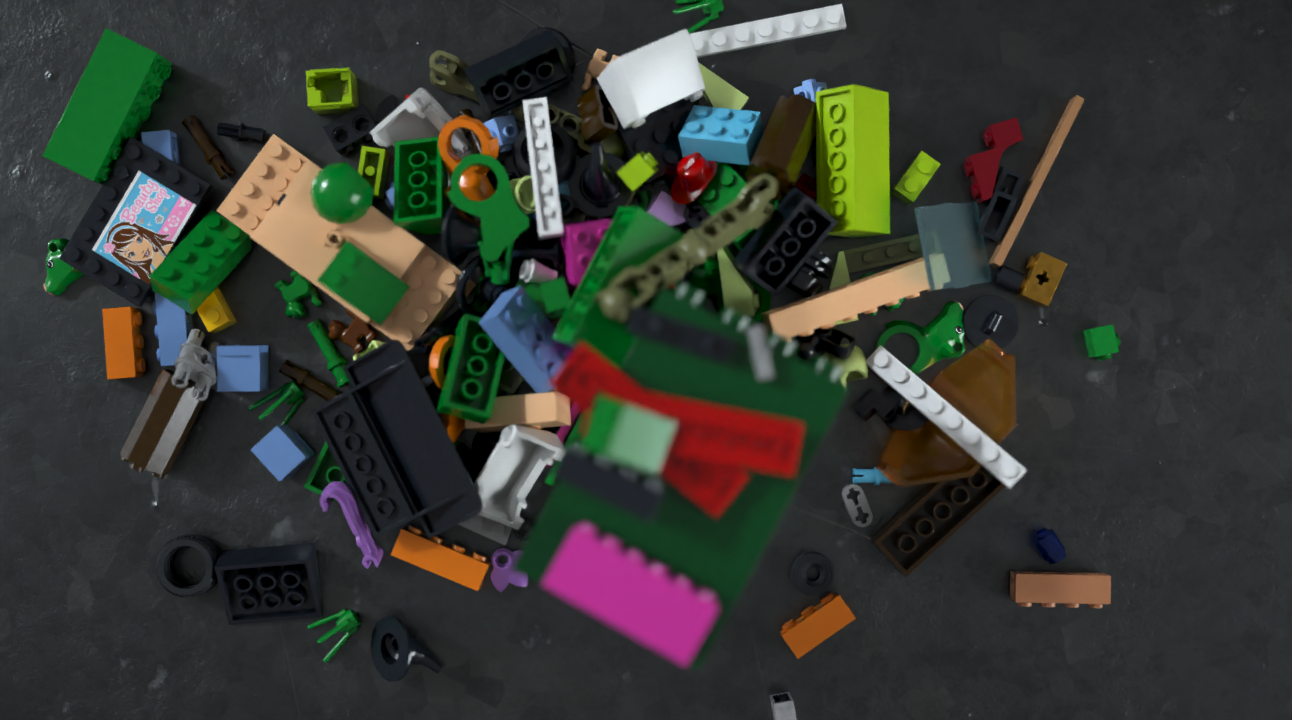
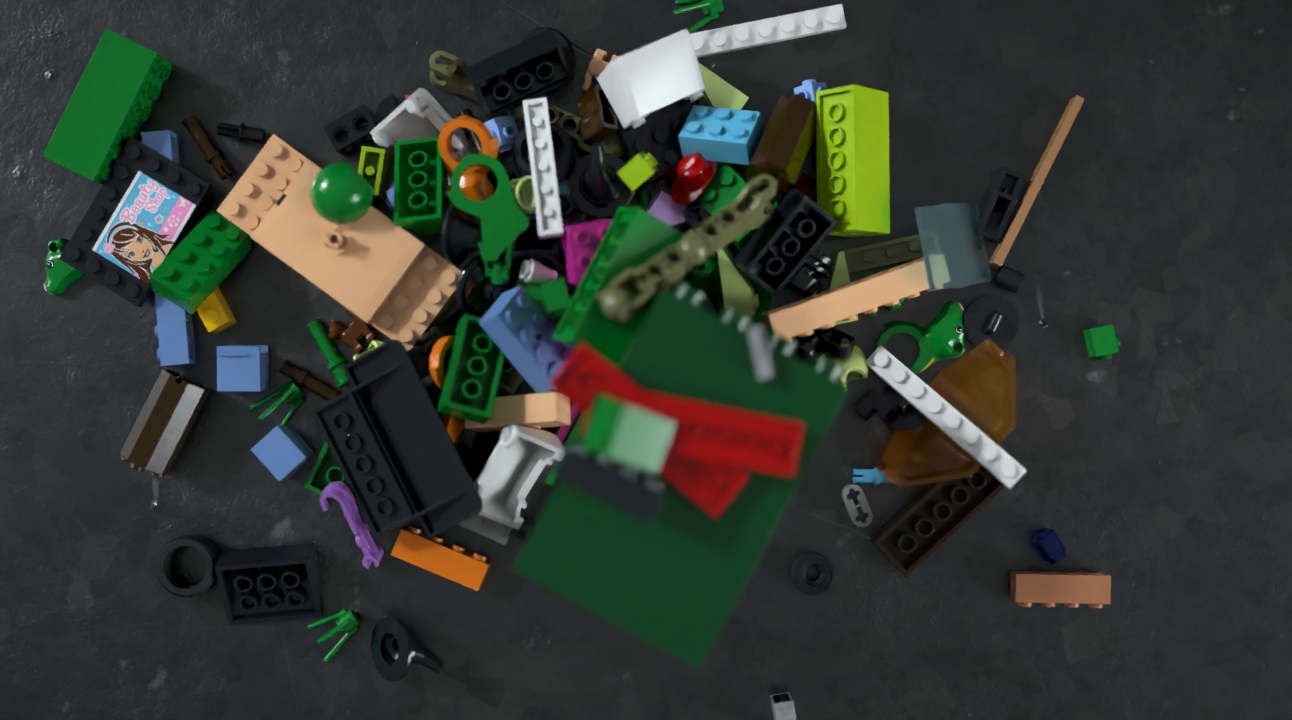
(123, 343): orange brick -> none
(196, 364): light grey pin -> none
(294, 293): green animal -> none
(332, 90): lime piece -> none
(363, 283): green slope -> none
(503, 573): medium lavender plate -> none
(632, 592): dark pink brick -> none
(680, 335): black hinge -> none
(816, 624): orange brick -> none
(915, 178): lime brick -> none
(984, 165): dark red arch -> none
(1051, 273): pearl gold brick -> none

